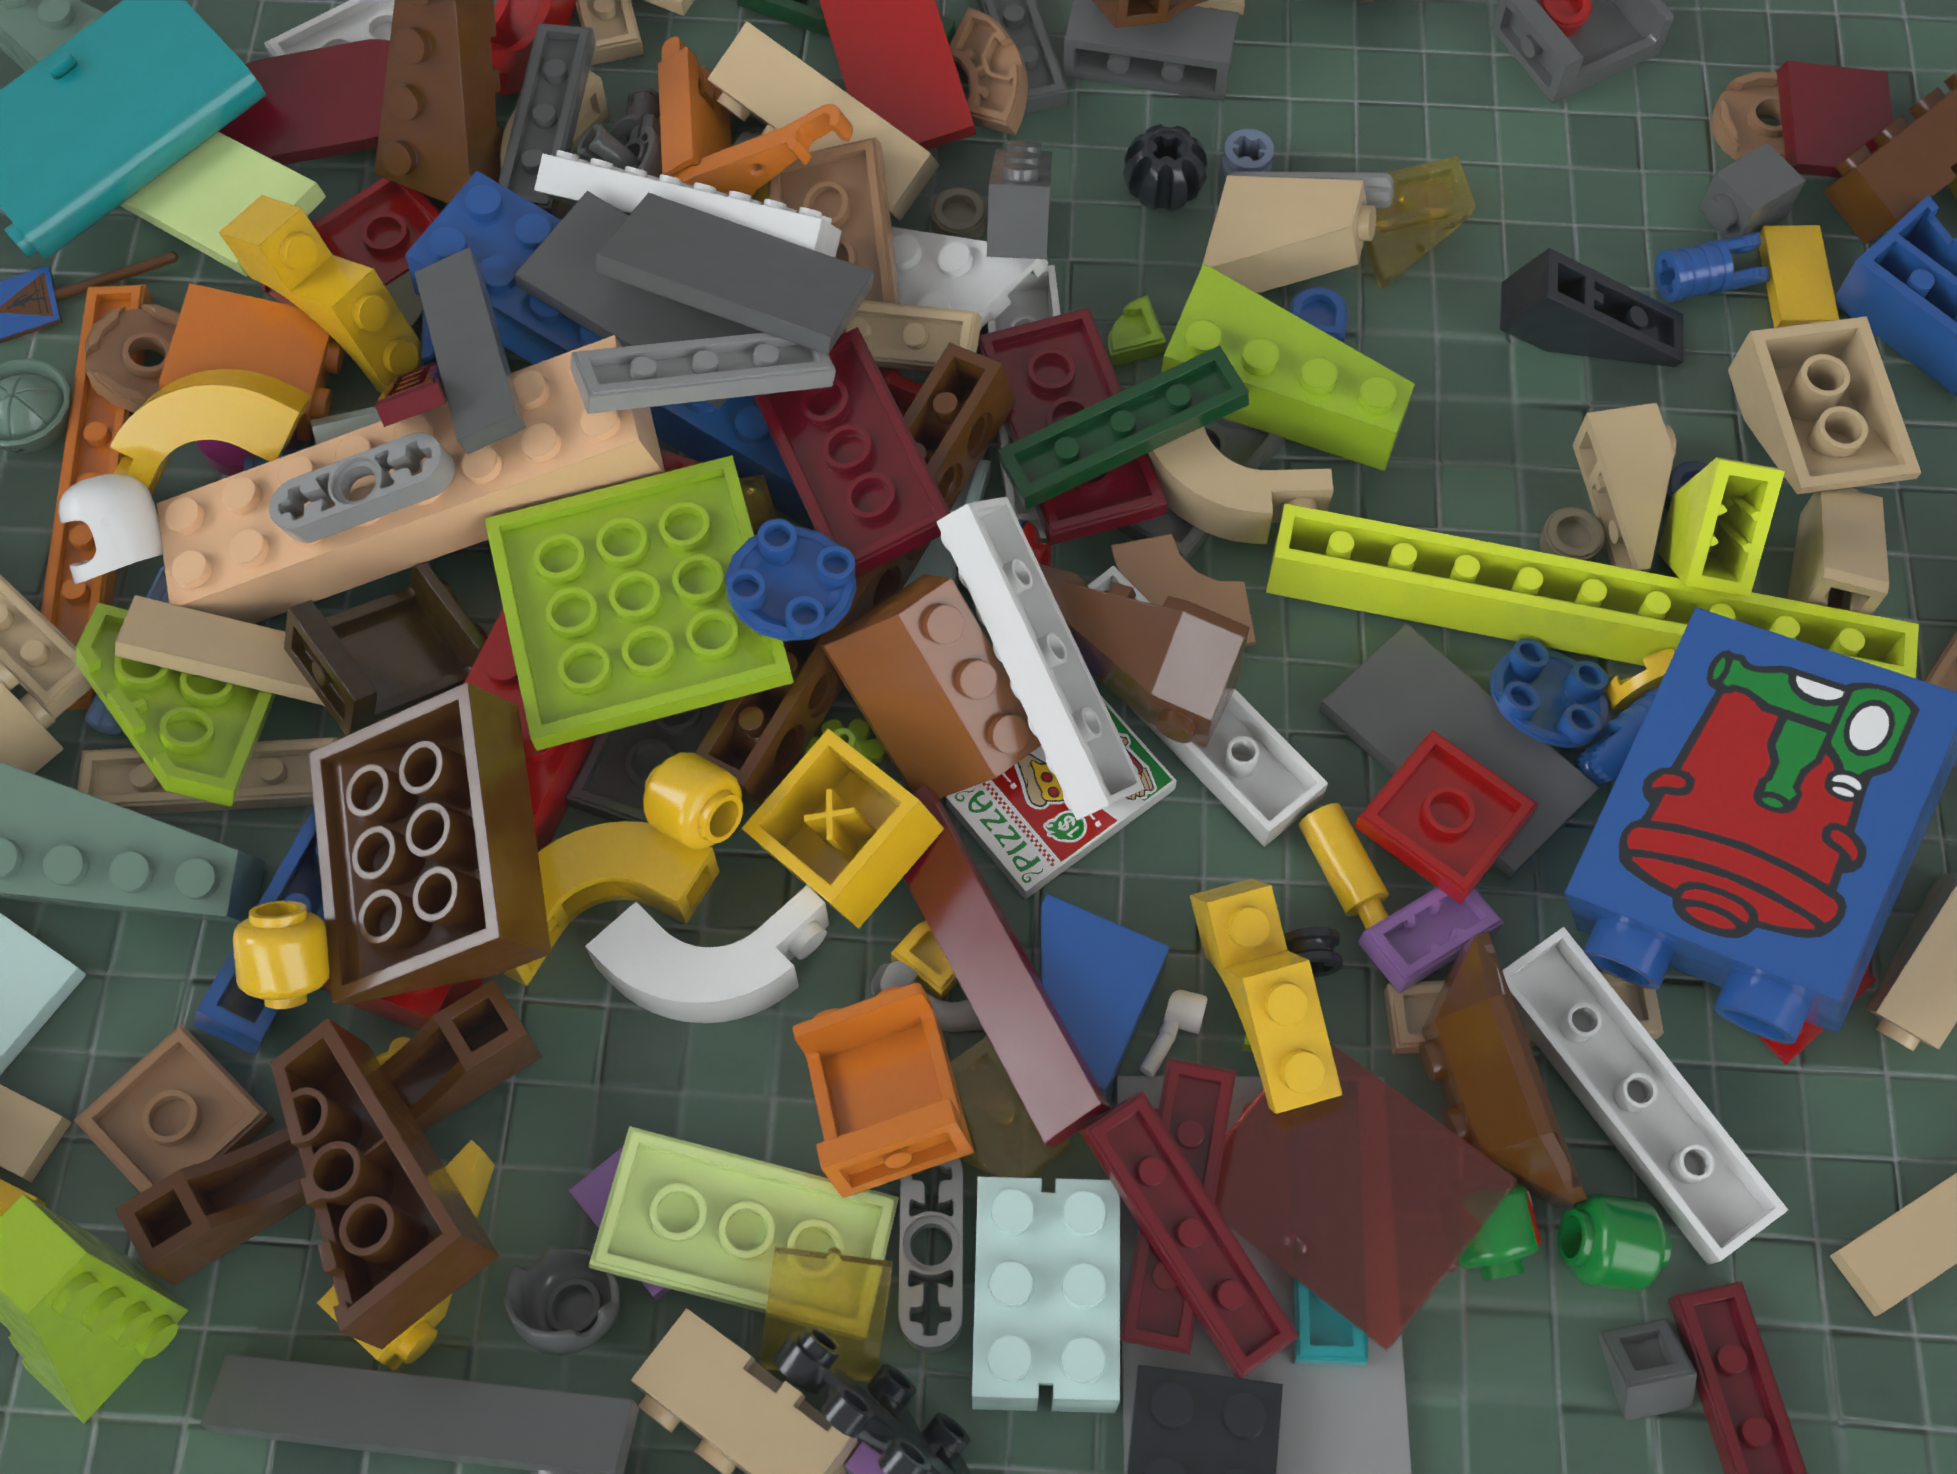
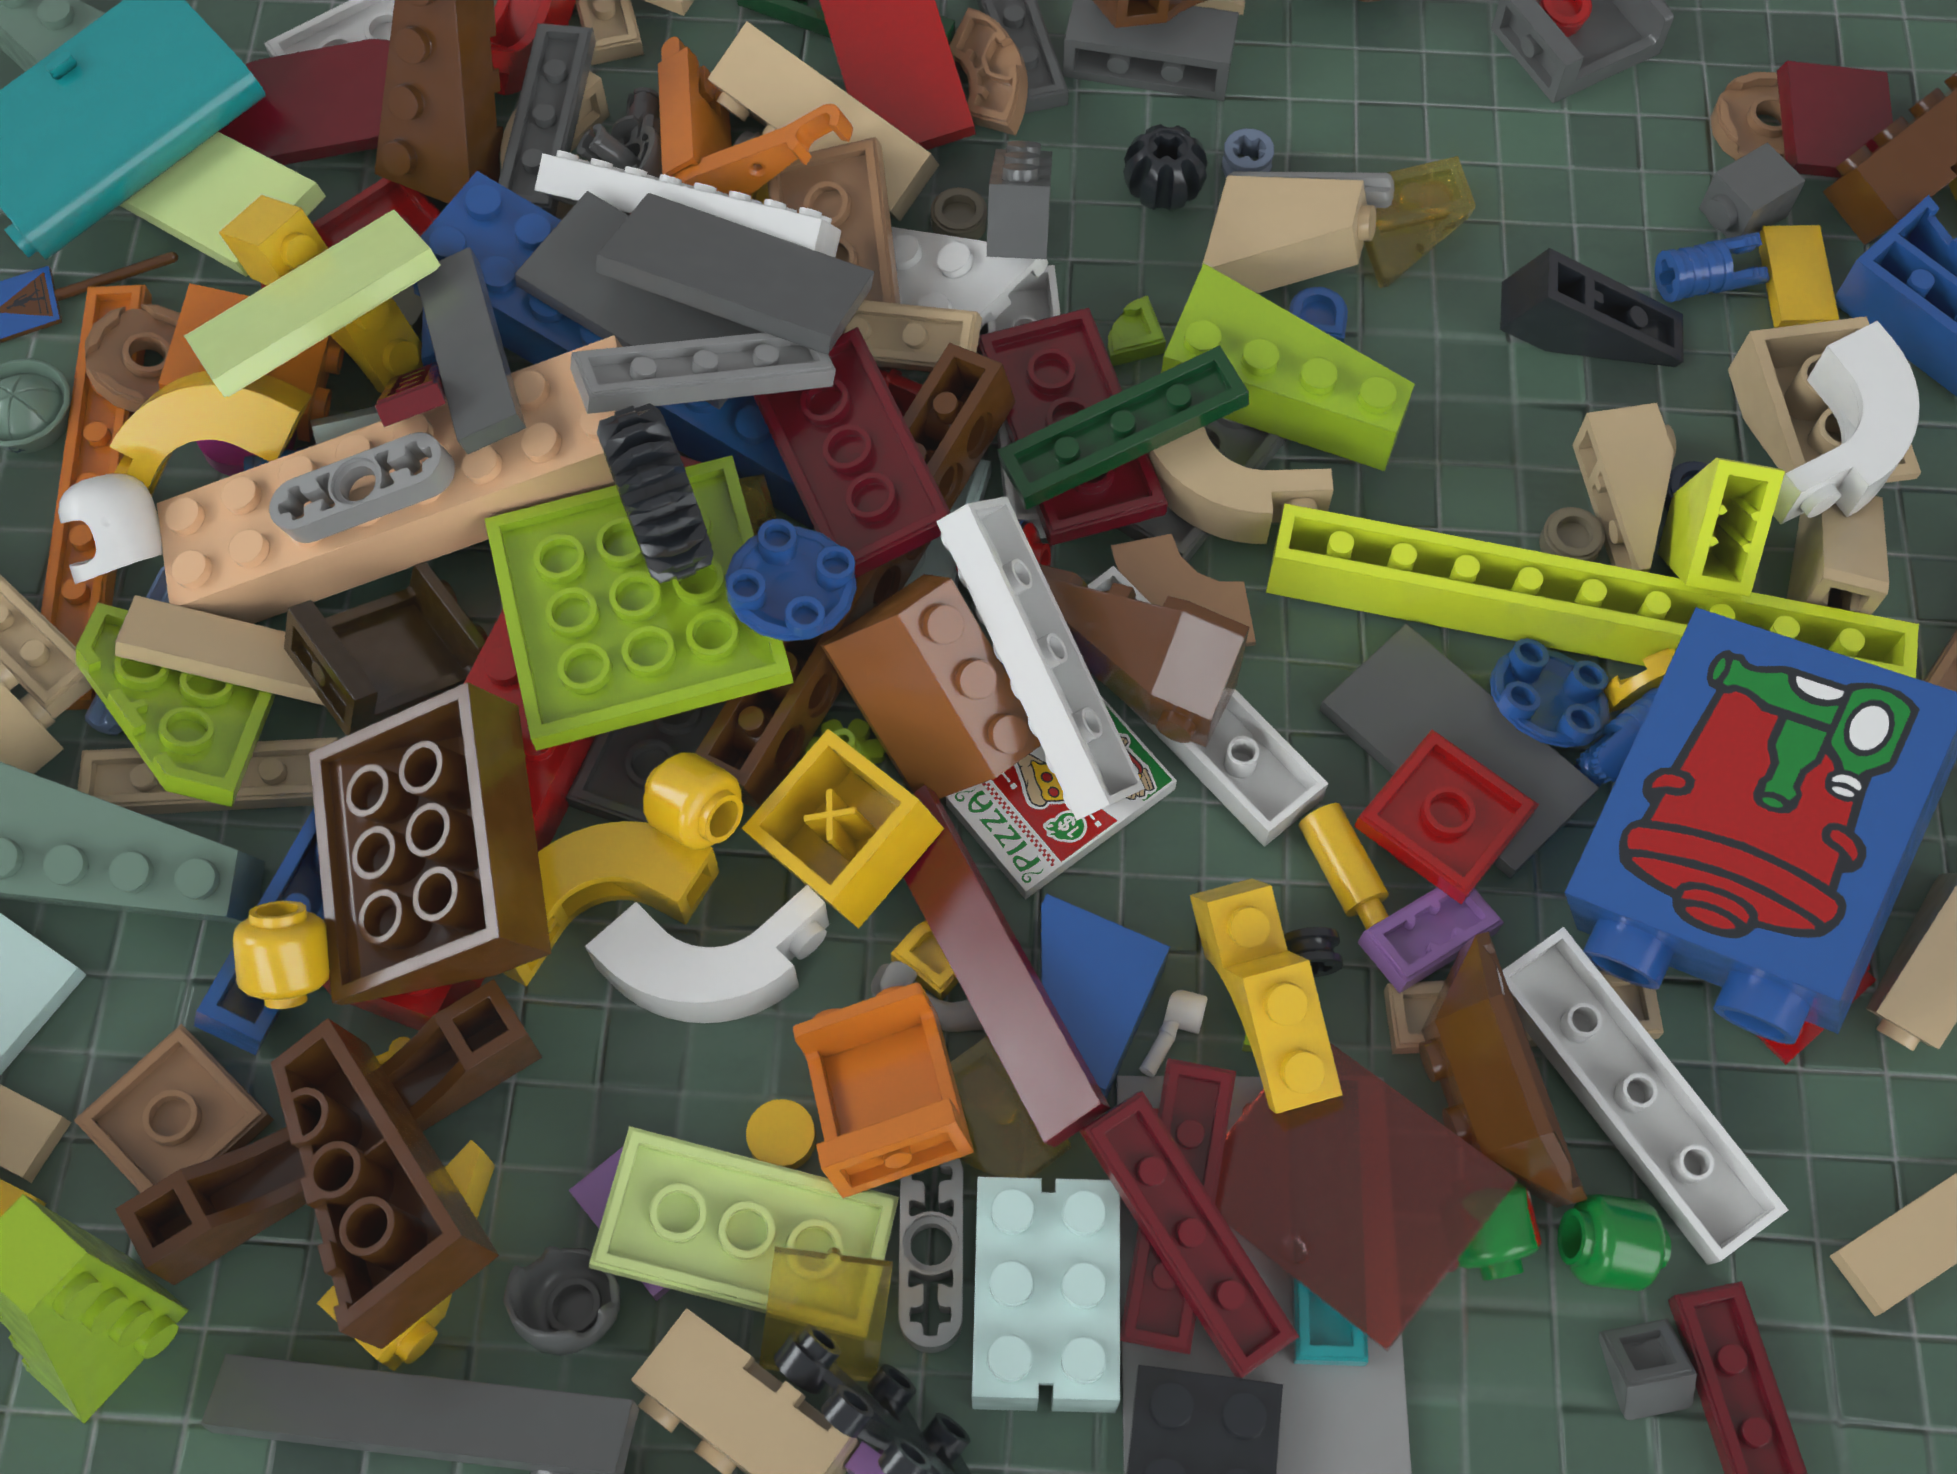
(311, 302): none -> yellowish green tile
(655, 492): none -> black gear
(781, 1133): none -> yellow tile
(1877, 410): none -> white arch

